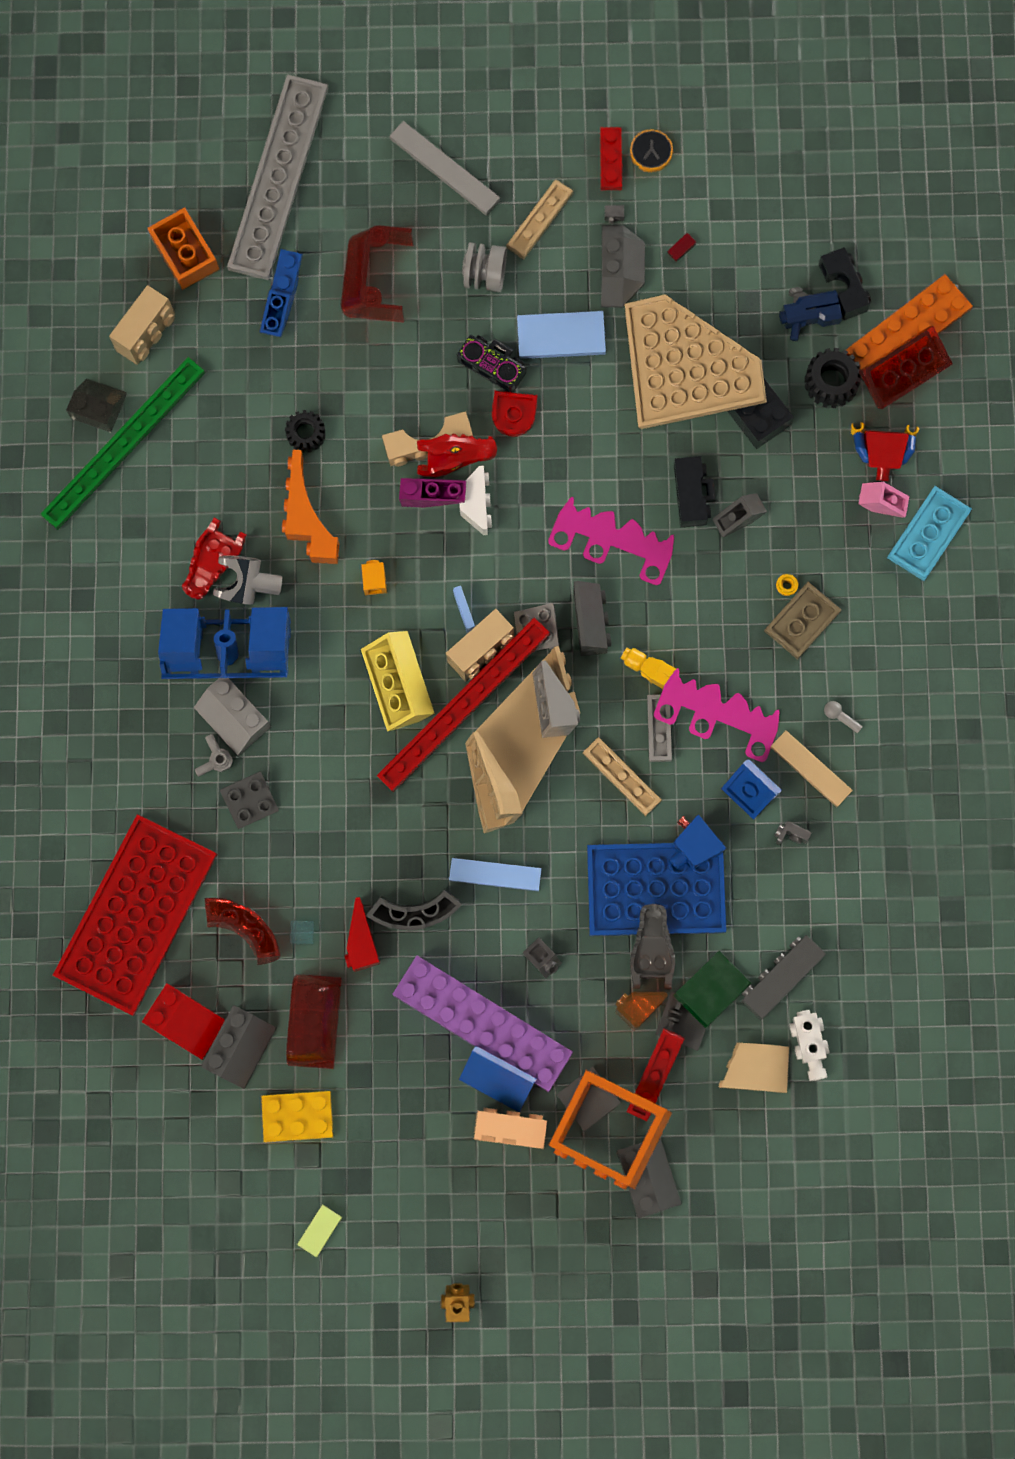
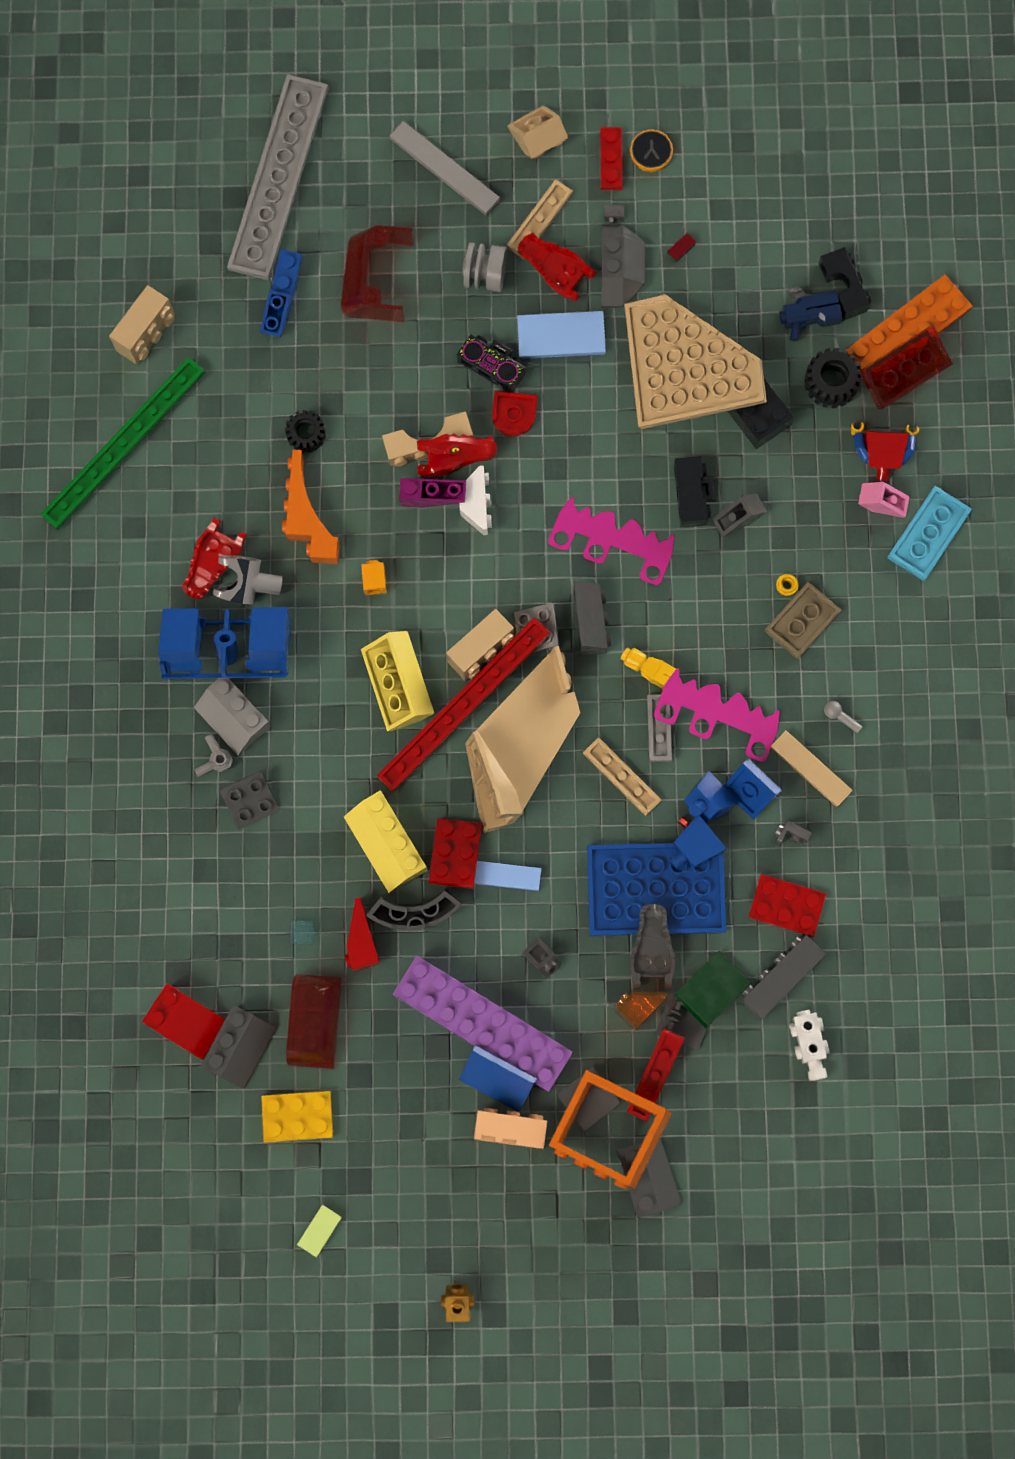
(96, 404): clear smoke slope -> none
(135, 915): red plate -> none
(183, 248): orange brick -> none
(245, 923): clear red brick -> none
(385, 842): none -> light yellow slope
(455, 853): none -> red plate
(463, 608): light blue tile -> none
(538, 131): none -> tan slope
(554, 704): light grey slope -> none
(557, 265): none -> red animal
(709, 799): none -> blue torso
(757, 1068): tan slope -> none
(787, 905): none -> red plate

